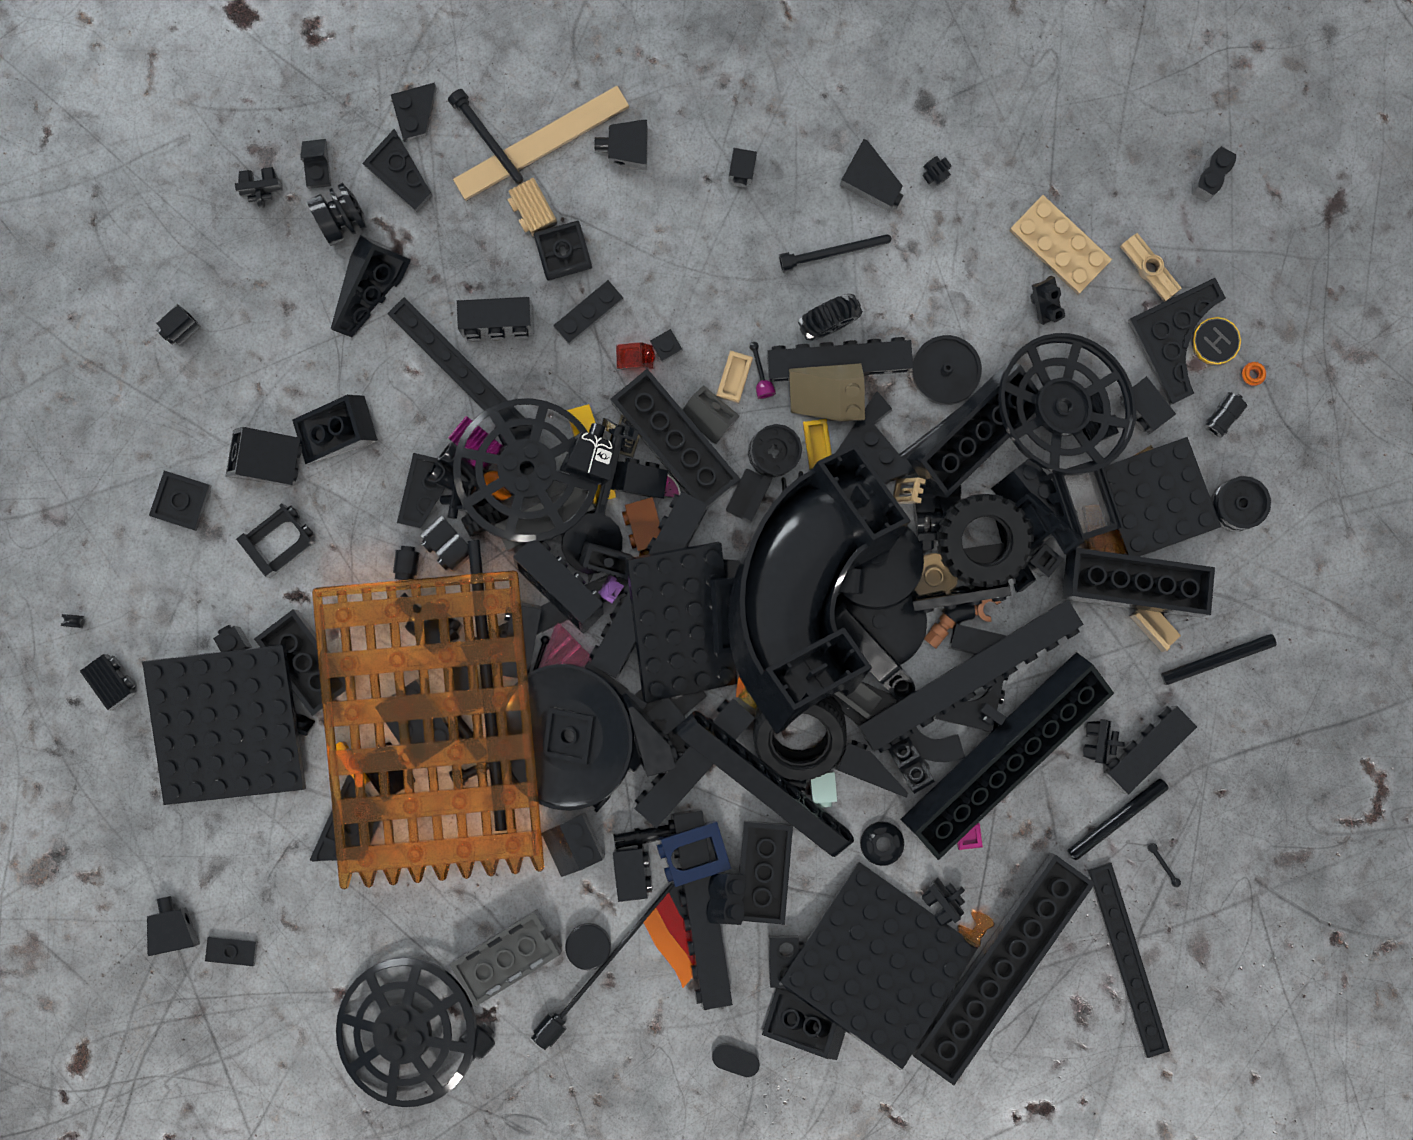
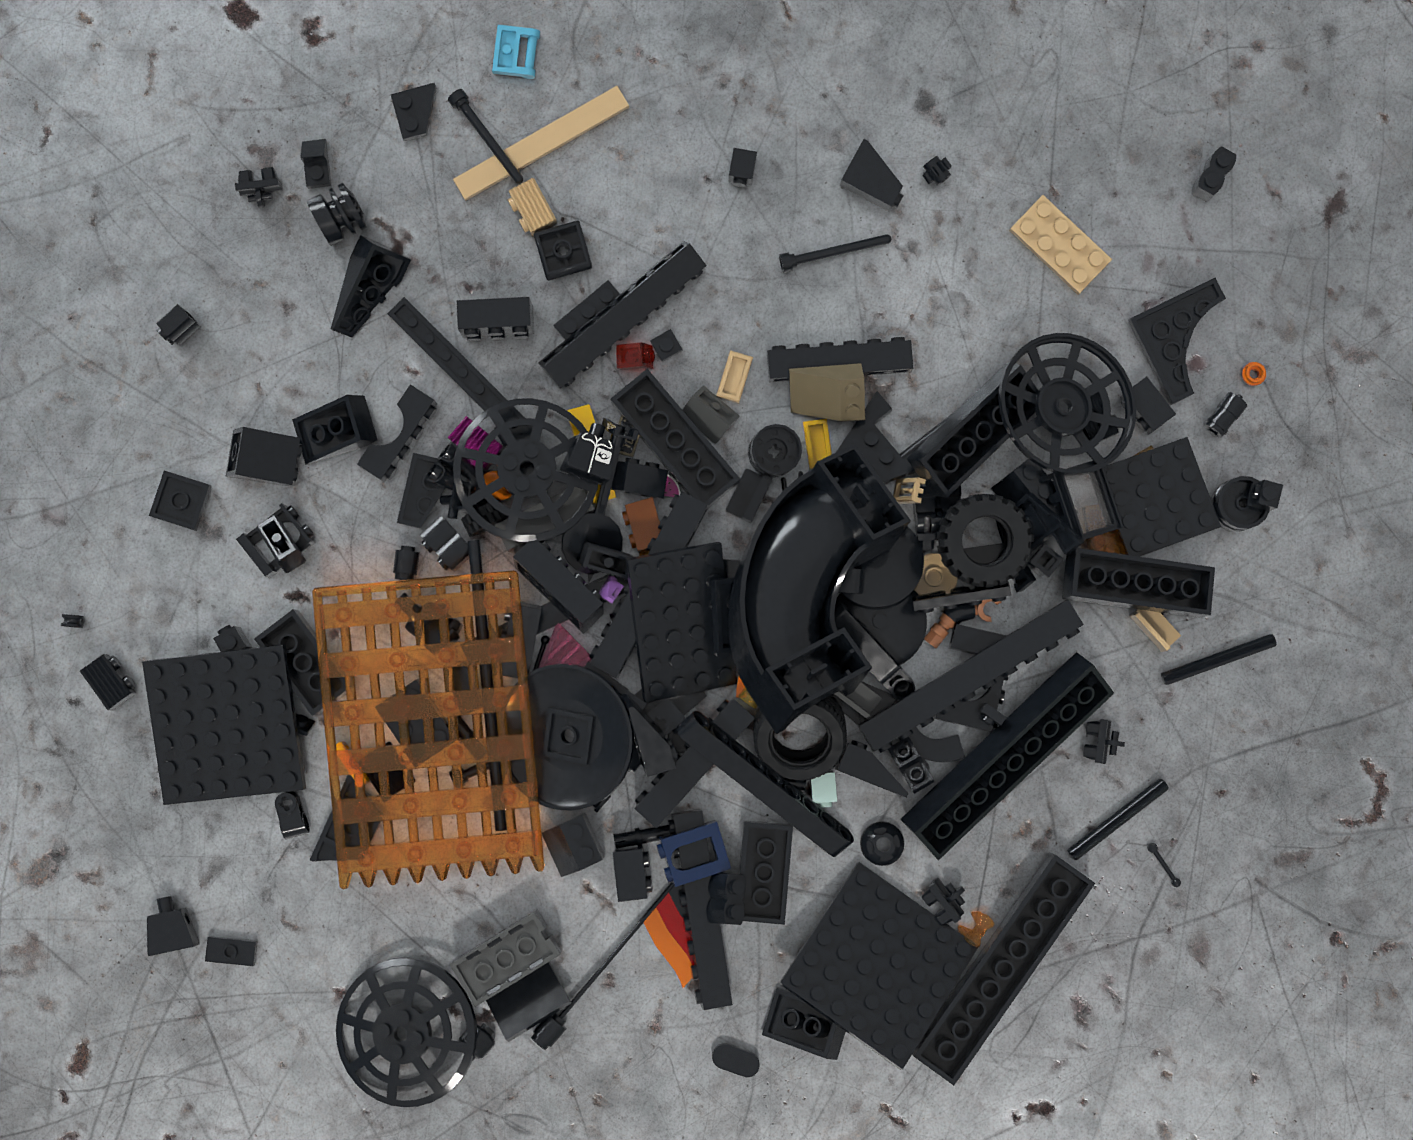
(281, 544): none -> black brick
(292, 817): none -> black piece
(382, 459): none -> black arch
(396, 169): black wing -> none
(507, 51): none -> medium azure plate
(528, 1002): none -> black tile
(588, 946): black head -> none
(622, 314): none -> black brick
(625, 144): black torso -> none
(764, 388): hinge -> none
(779, 961): black brick -> none
(830, 317): black gear -> none
(946, 370): black piece -> none
(971, 839): dark pink tile -> none
(1047, 302): black hips -> none
(1128, 960): black tile -> none
(1141, 254): tan piece -> none
(1150, 749): black brick -> none
(1216, 341): black tile -> none
(1264, 495): none -> black brick

